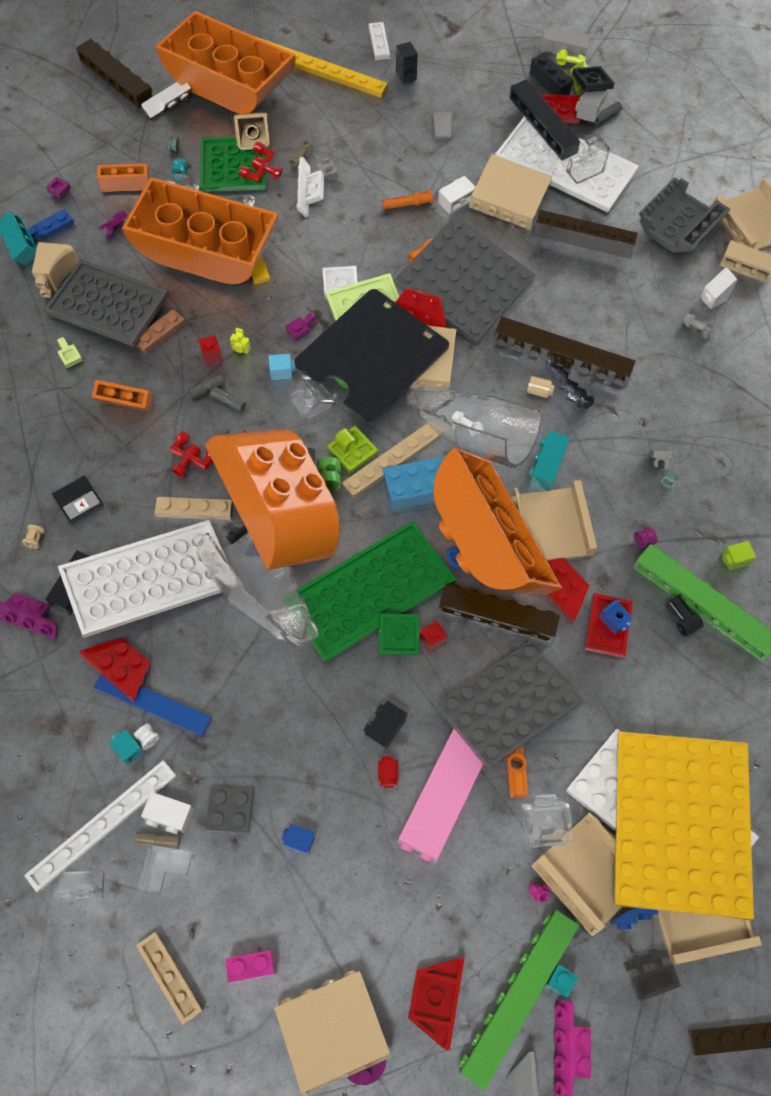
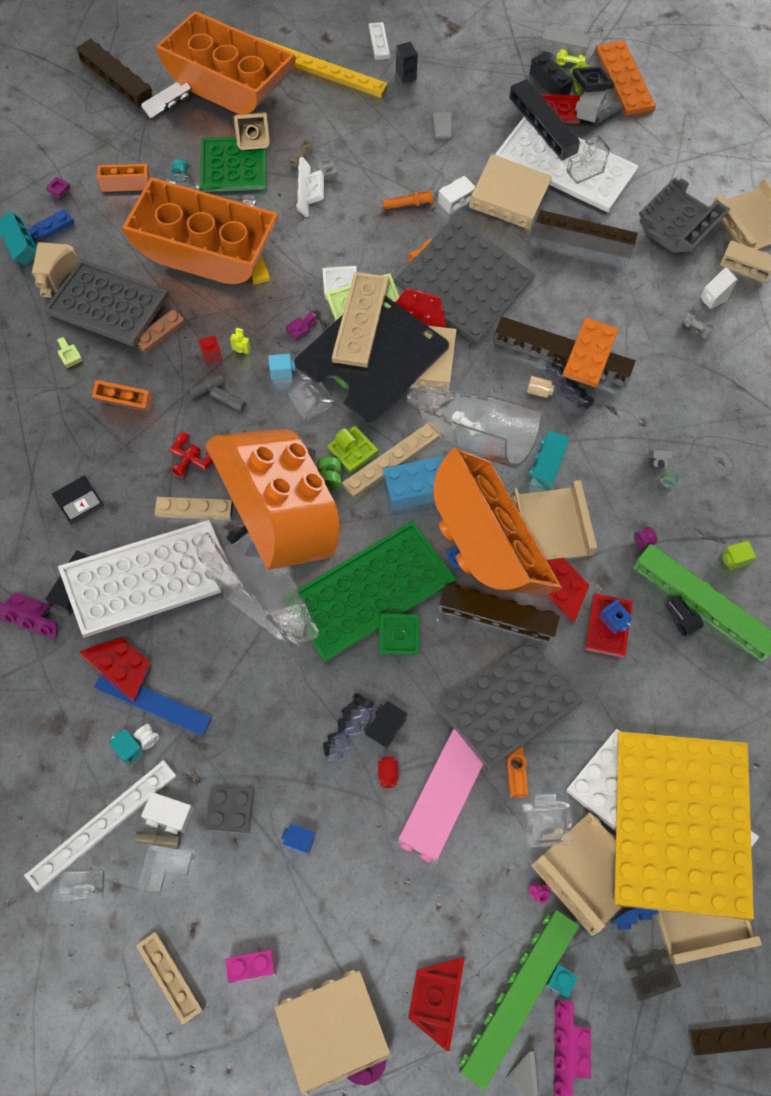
(33, 536): tan bush -> none
(116, 220): magenta plate -> none
(173, 144): sand green bush -> none
(260, 164): red piece -> none
(343, 734): none -> clear purple piece
(360, 319): none -> tan plate
(433, 636): red brick -> none
(590, 352): none -> orange plate
(628, 81): none -> orange plate

